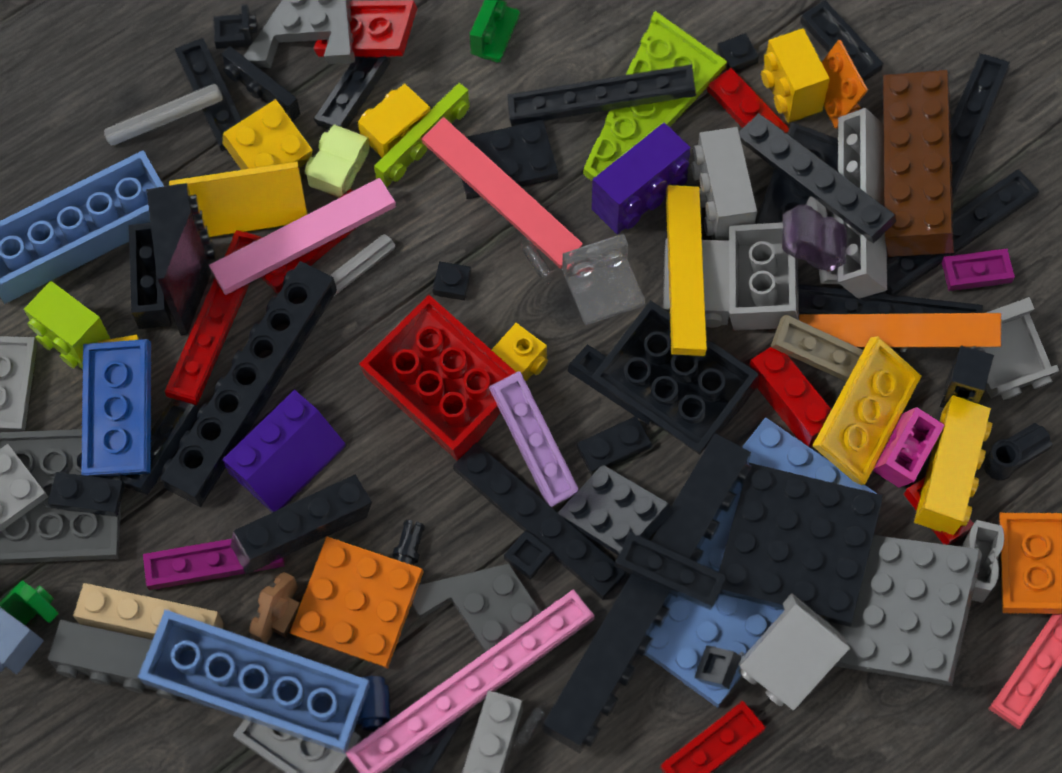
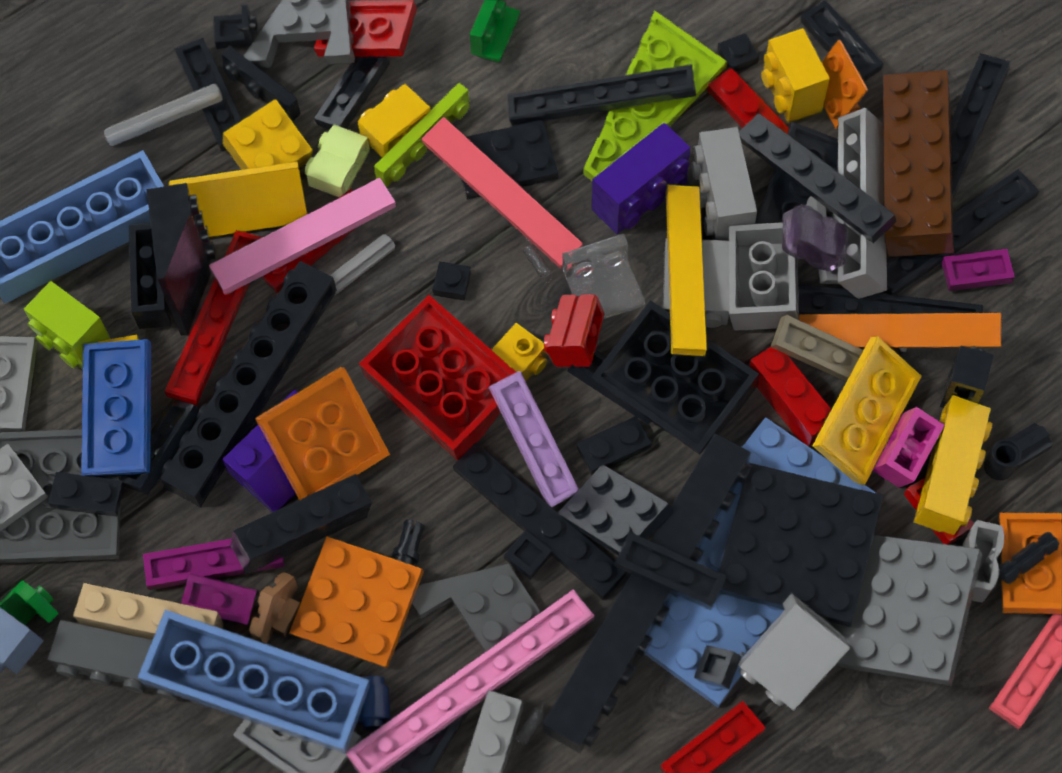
(228, 599): none -> magenta plate
(322, 434): none -> orange plate
(574, 330): none -> red brick
(1022, 355): light grey panel -> none
(1028, 557): none -> black axle

